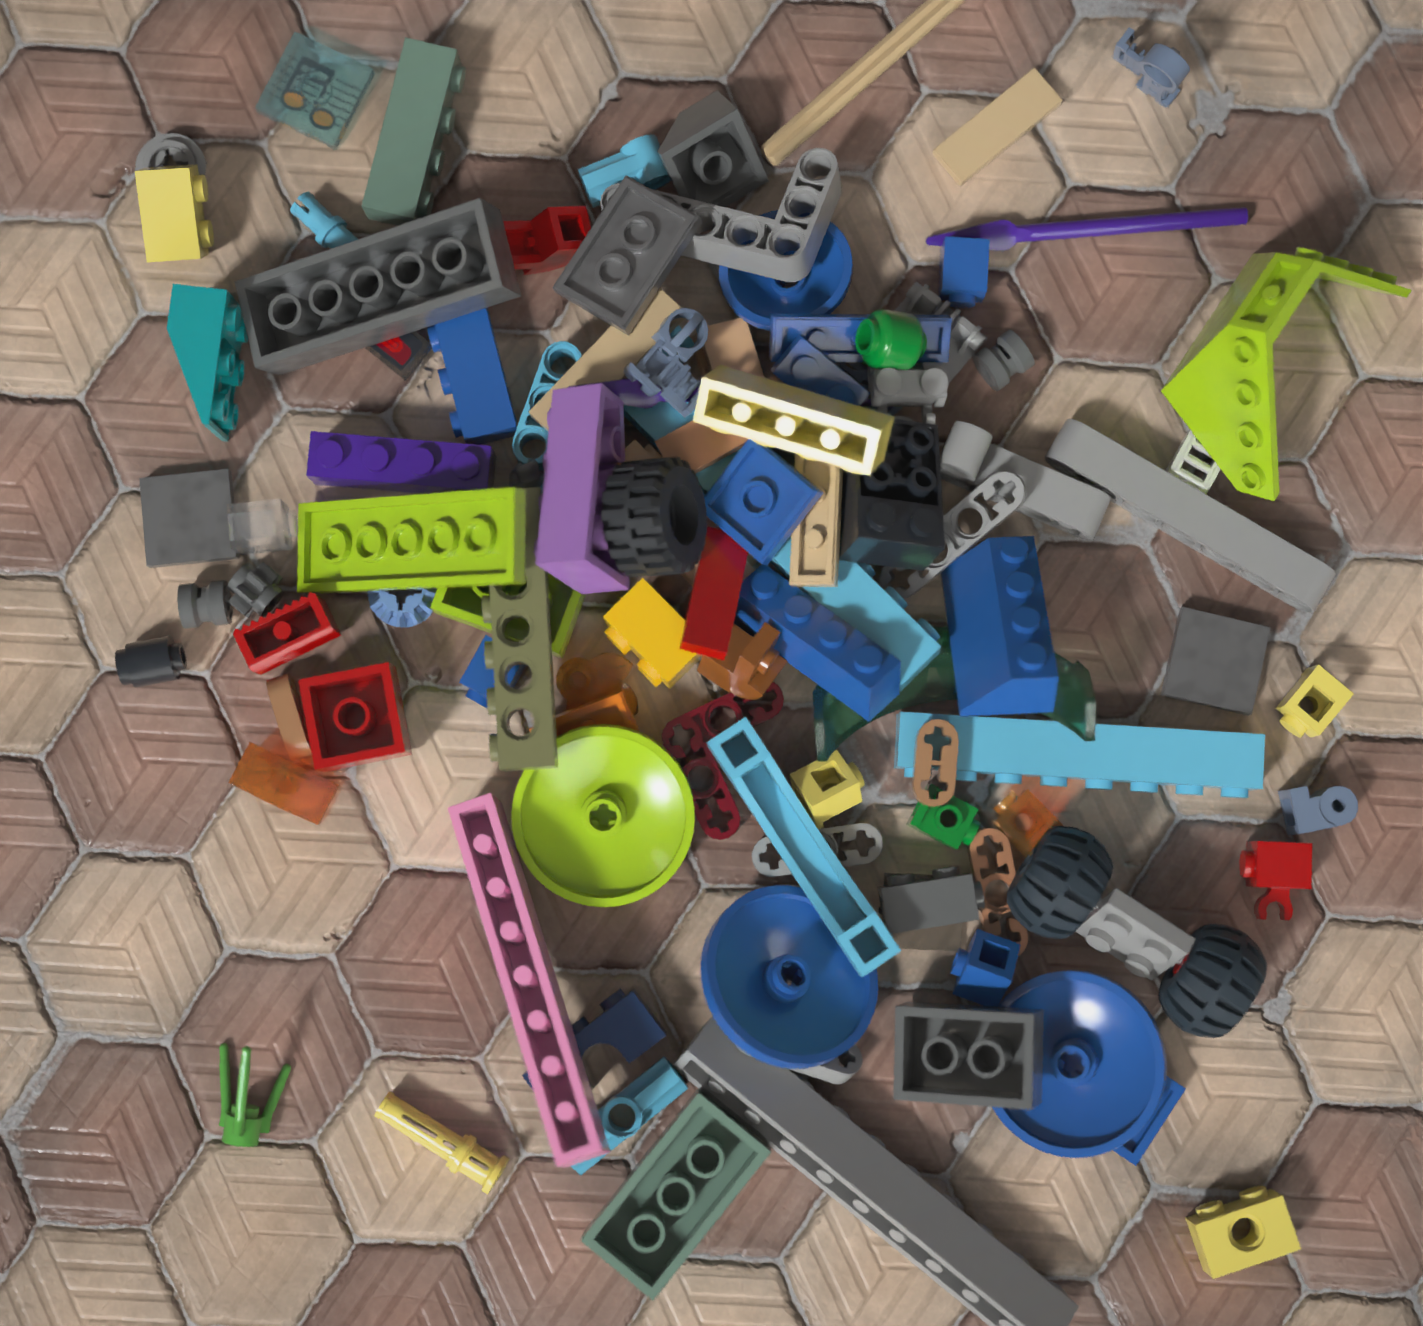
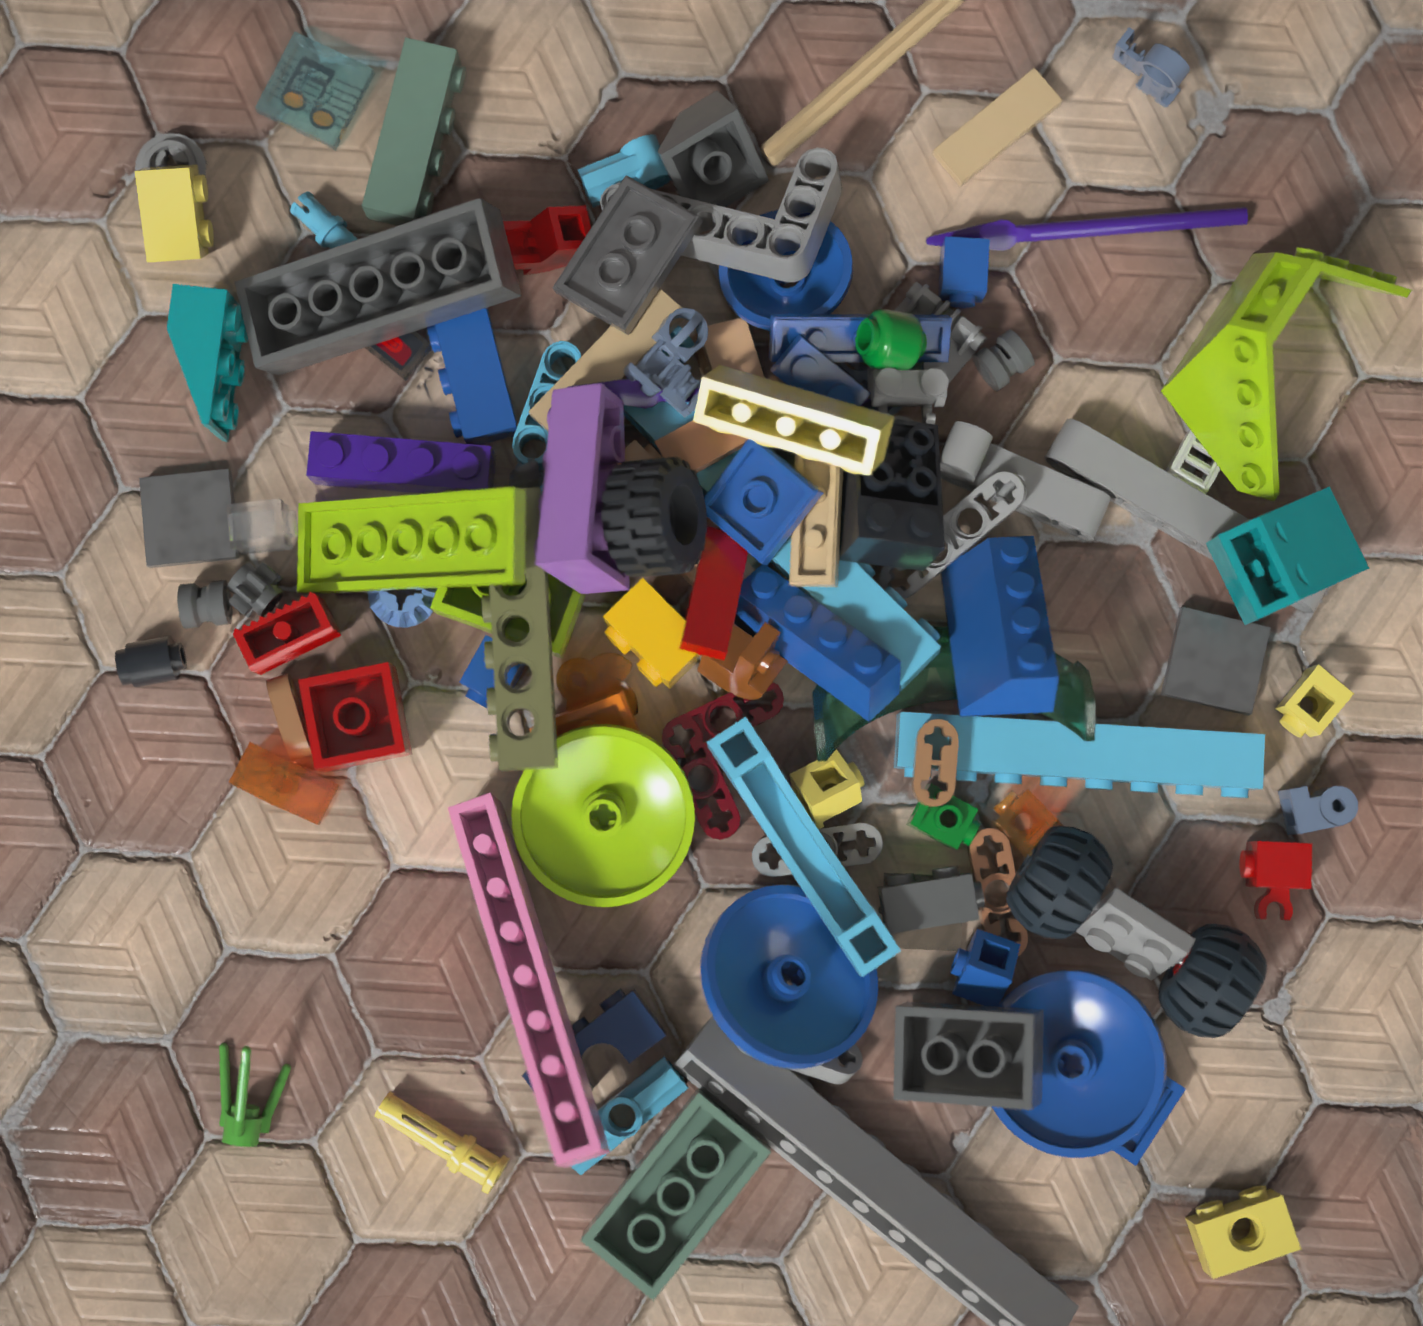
(1286, 555): none -> teal slope

